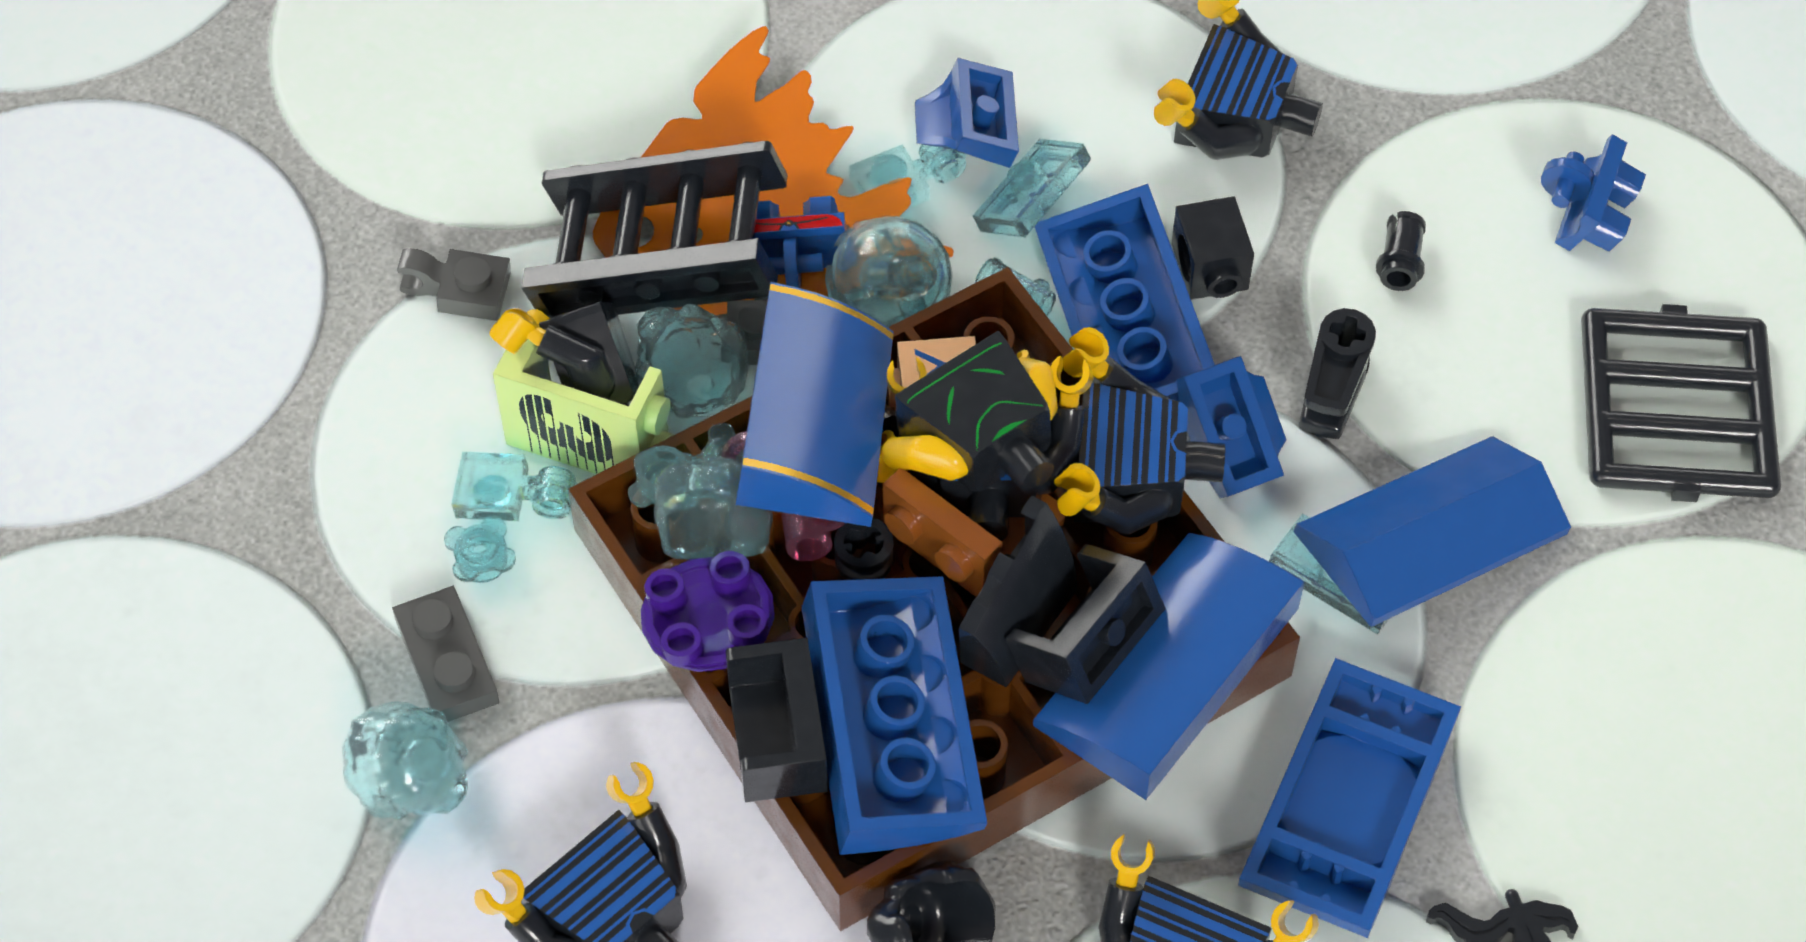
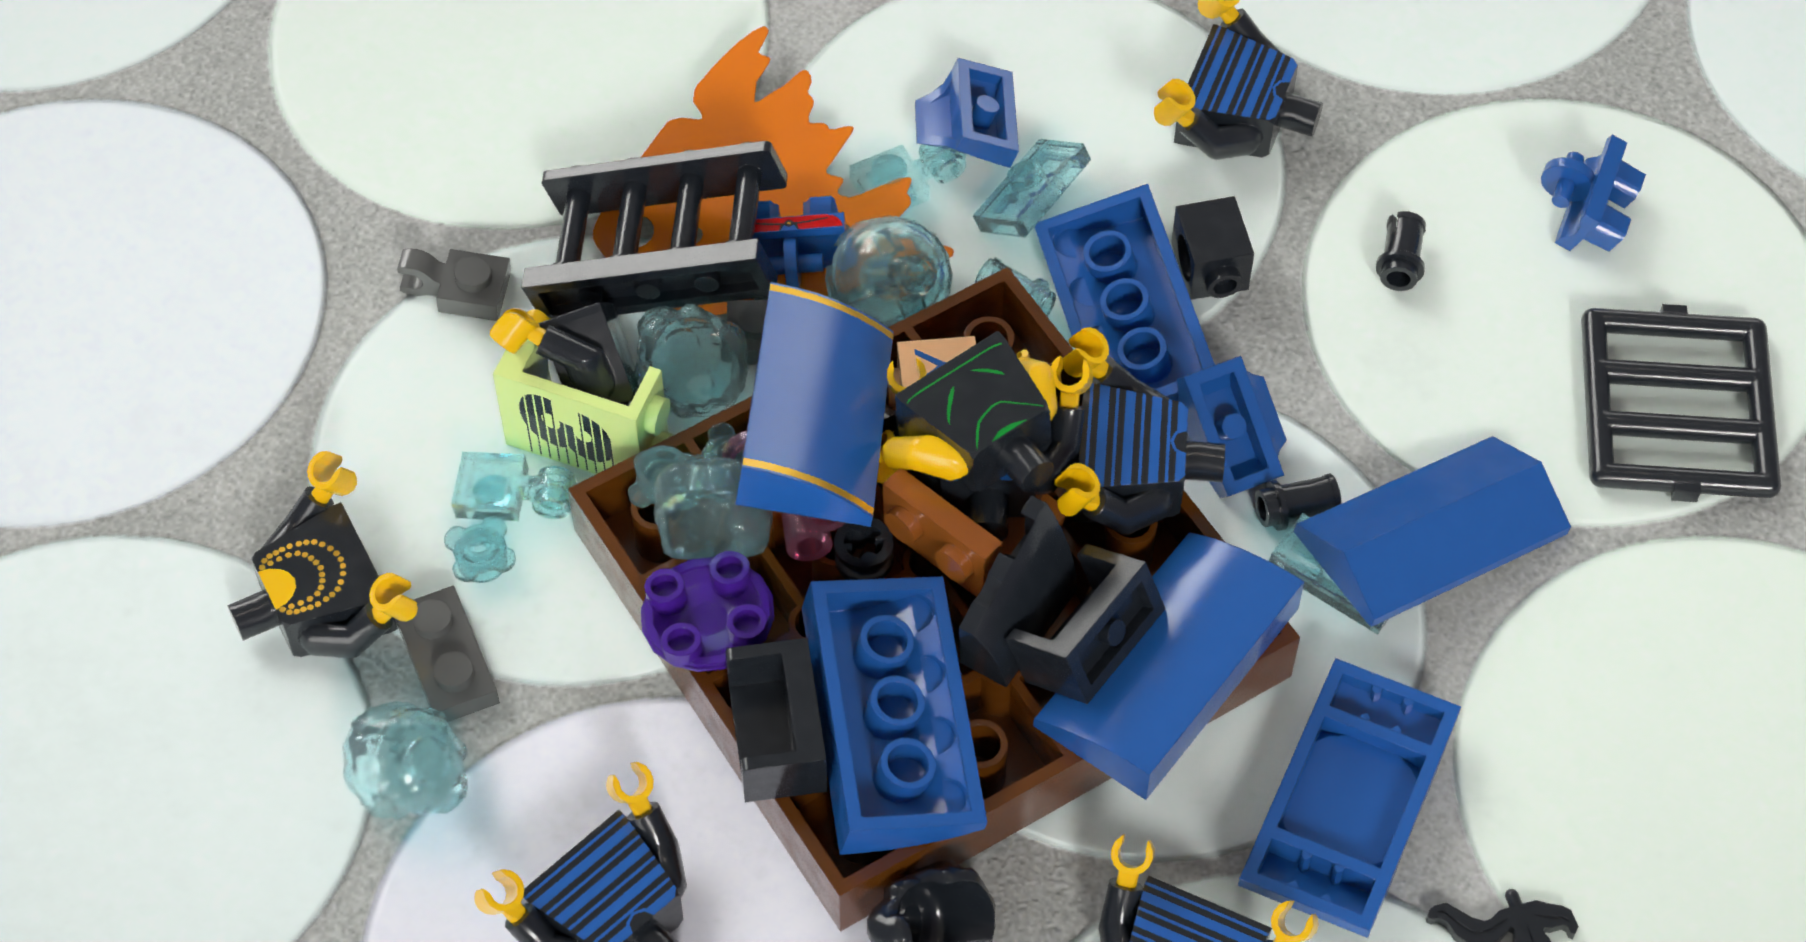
(320, 576): none -> black torso
(1285, 503): none -> black pin
(1337, 372): black piece -> none

